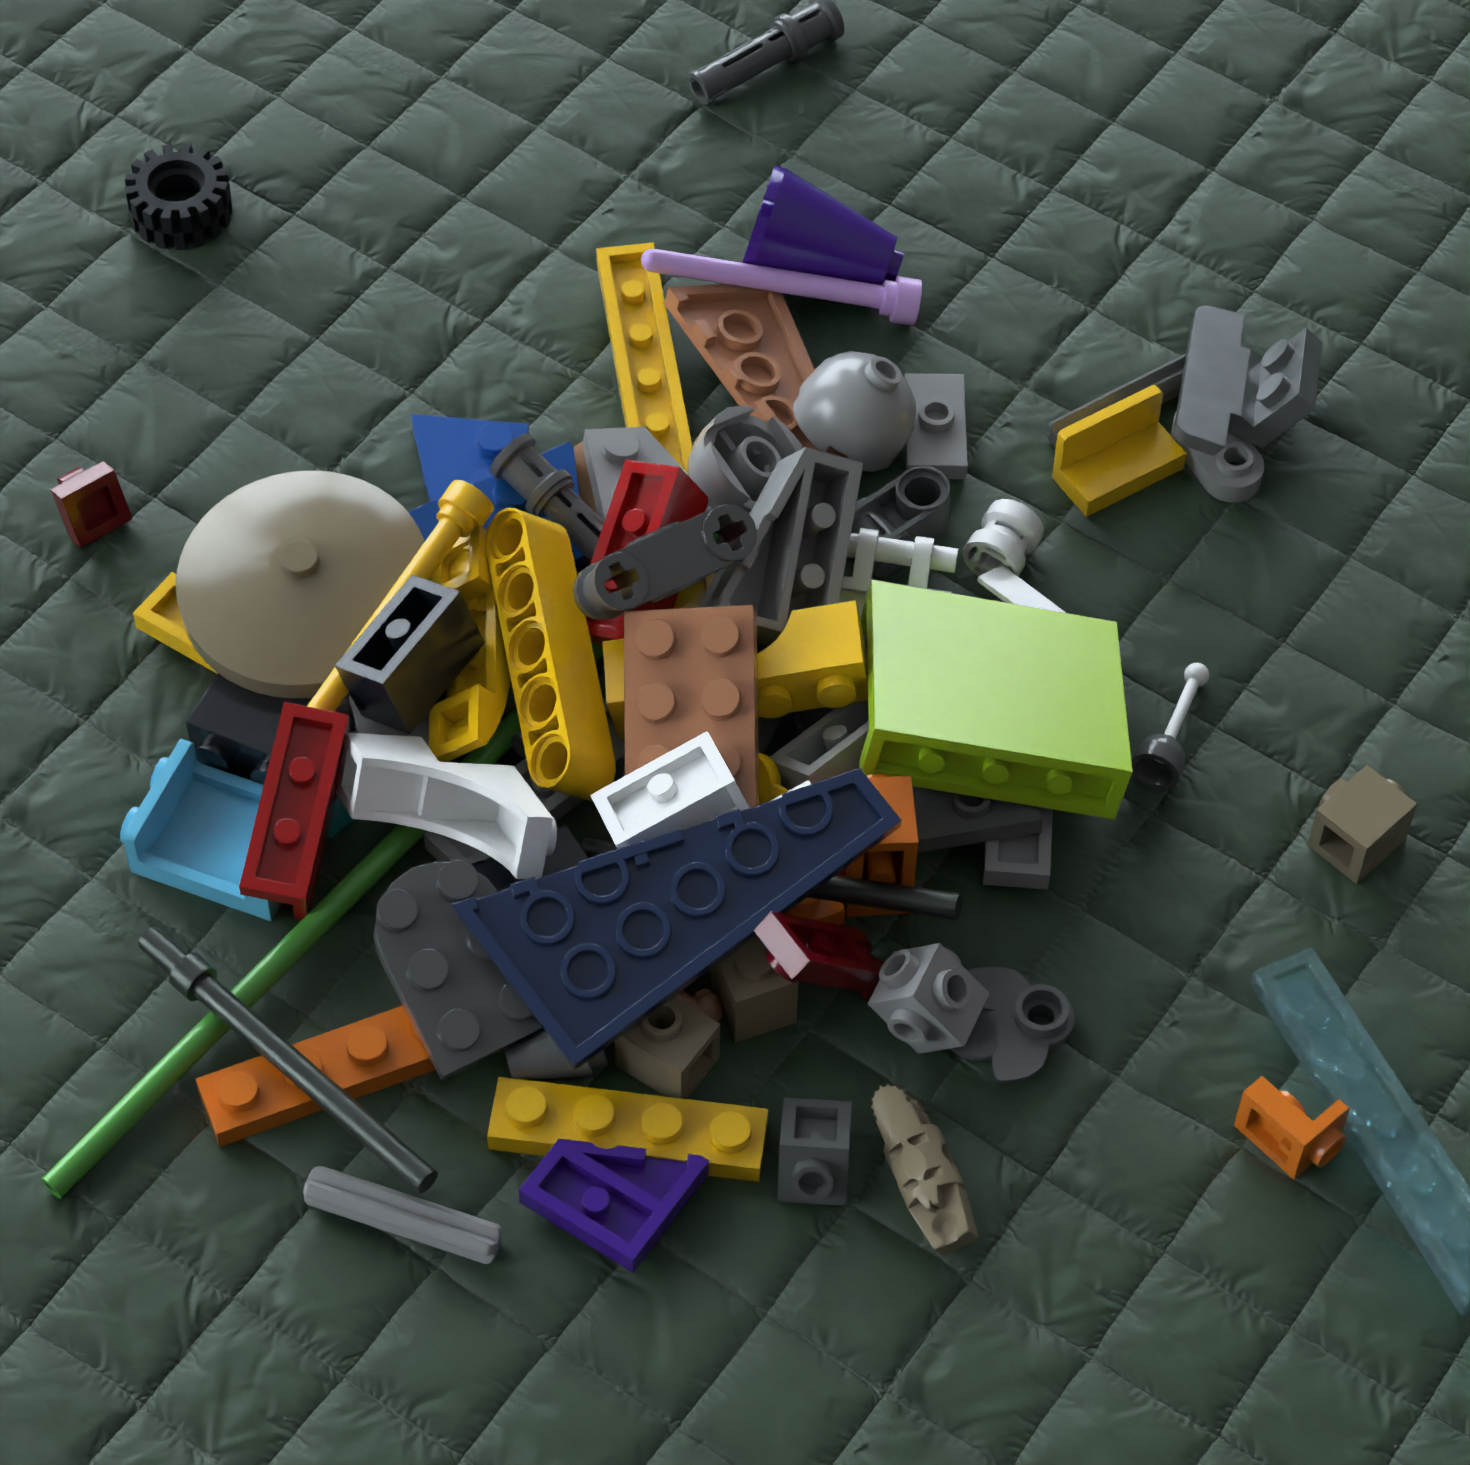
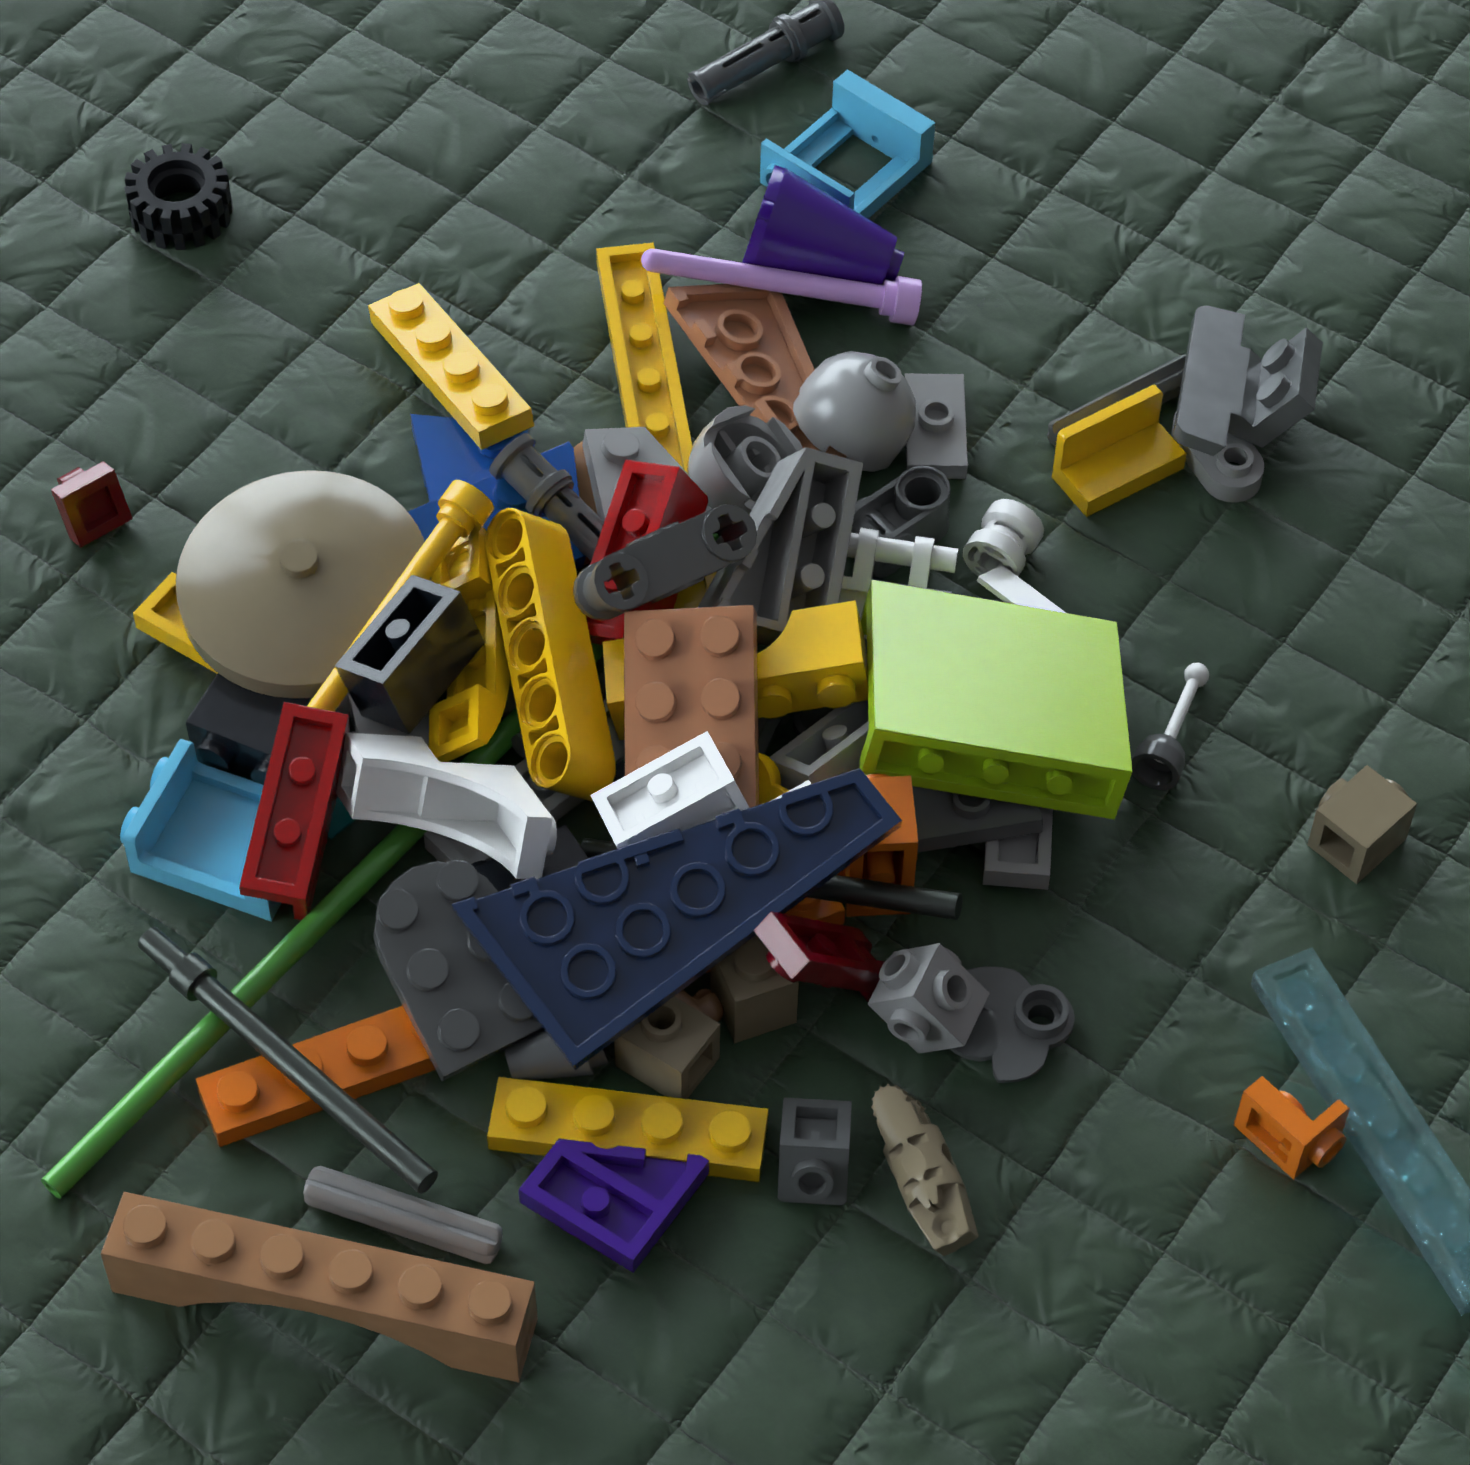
(438, 1307): none -> medium nougat arch
(451, 366): none -> yellow plate
(875, 119): none -> medium azure panel

